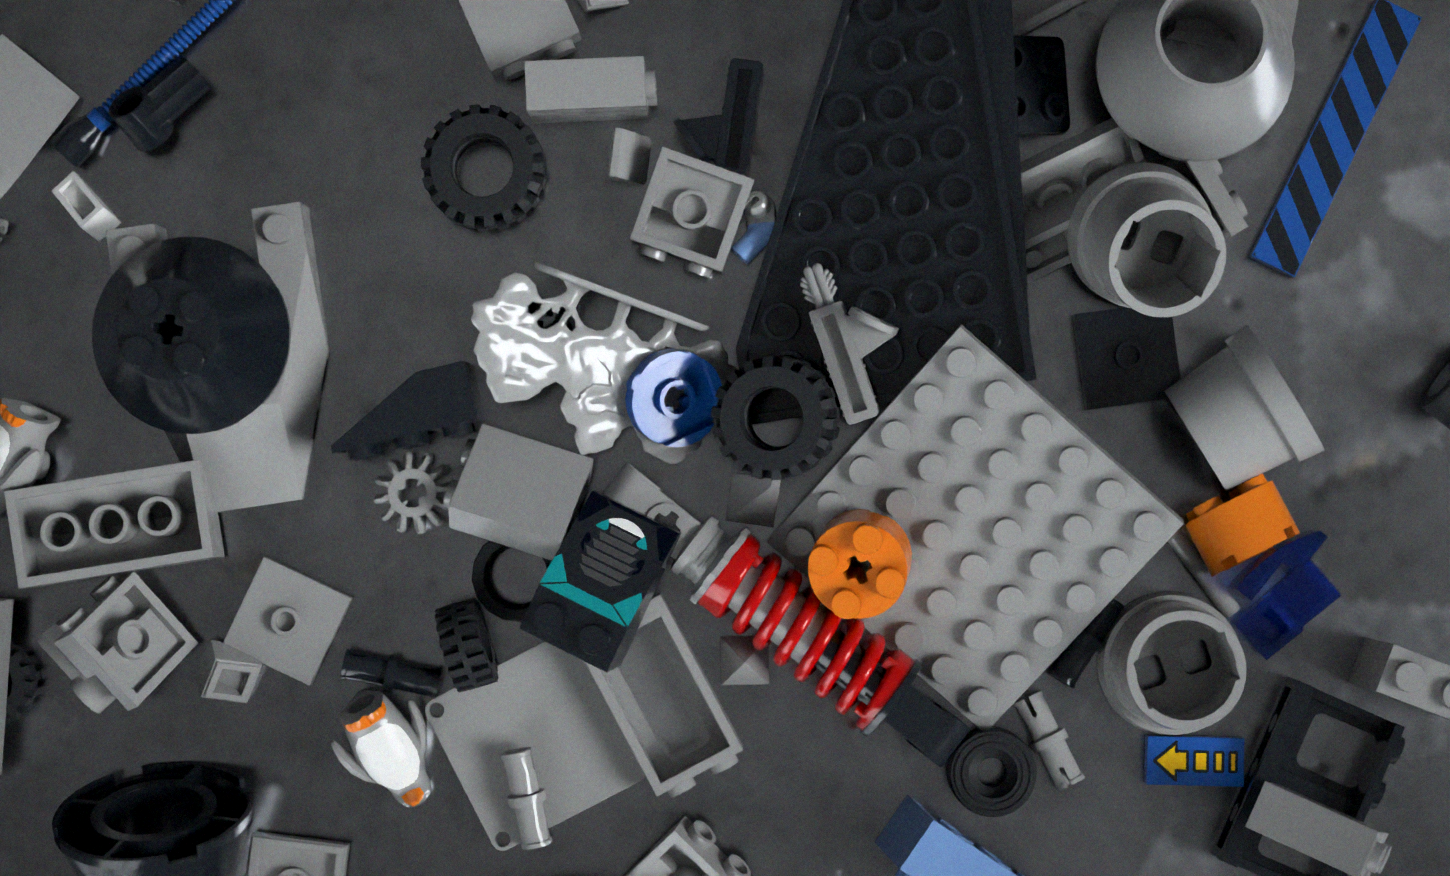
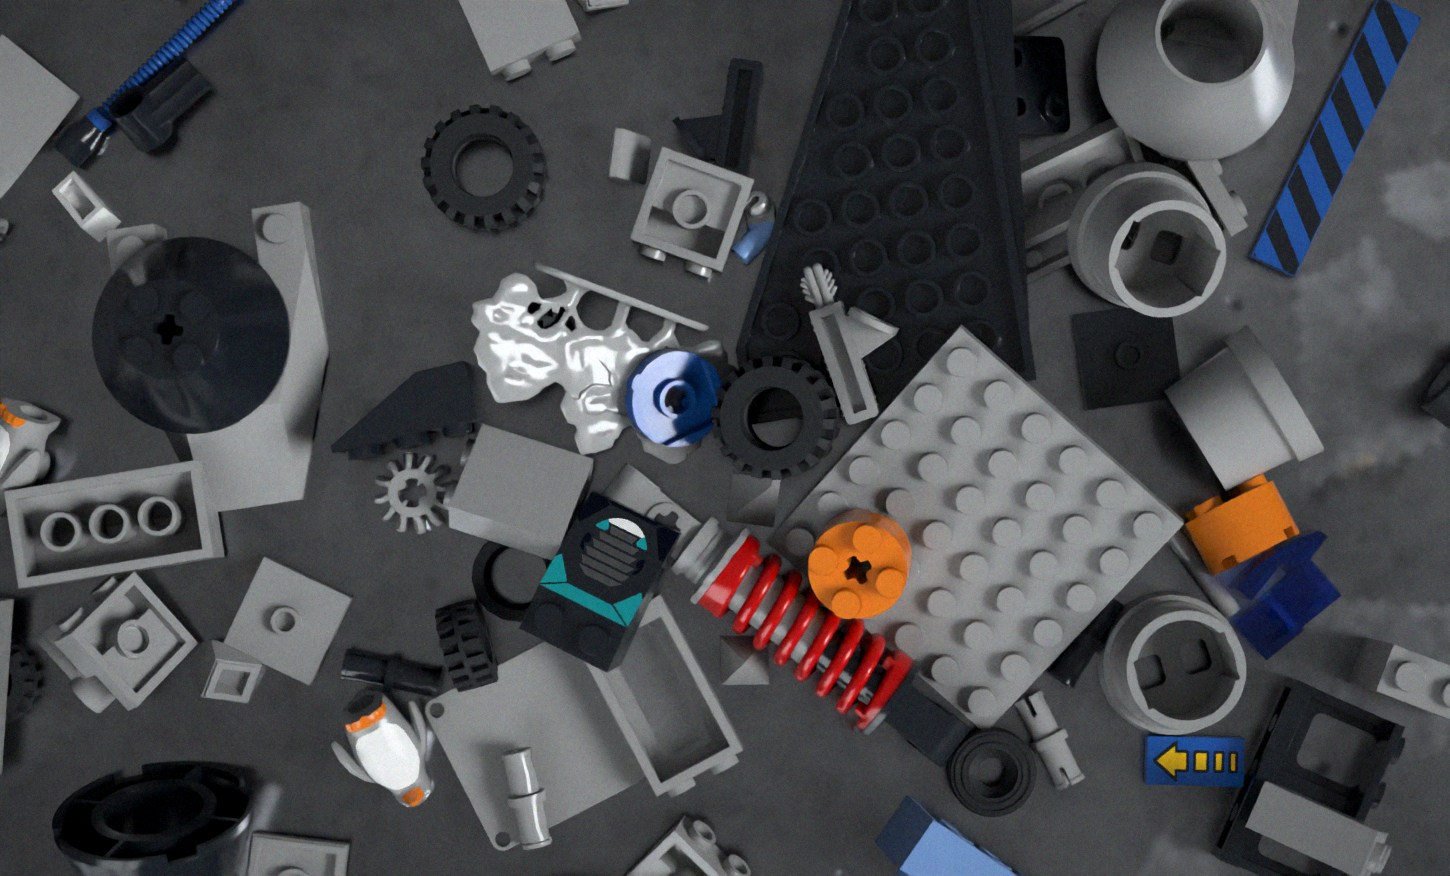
(589, 89): light grey brick -> none

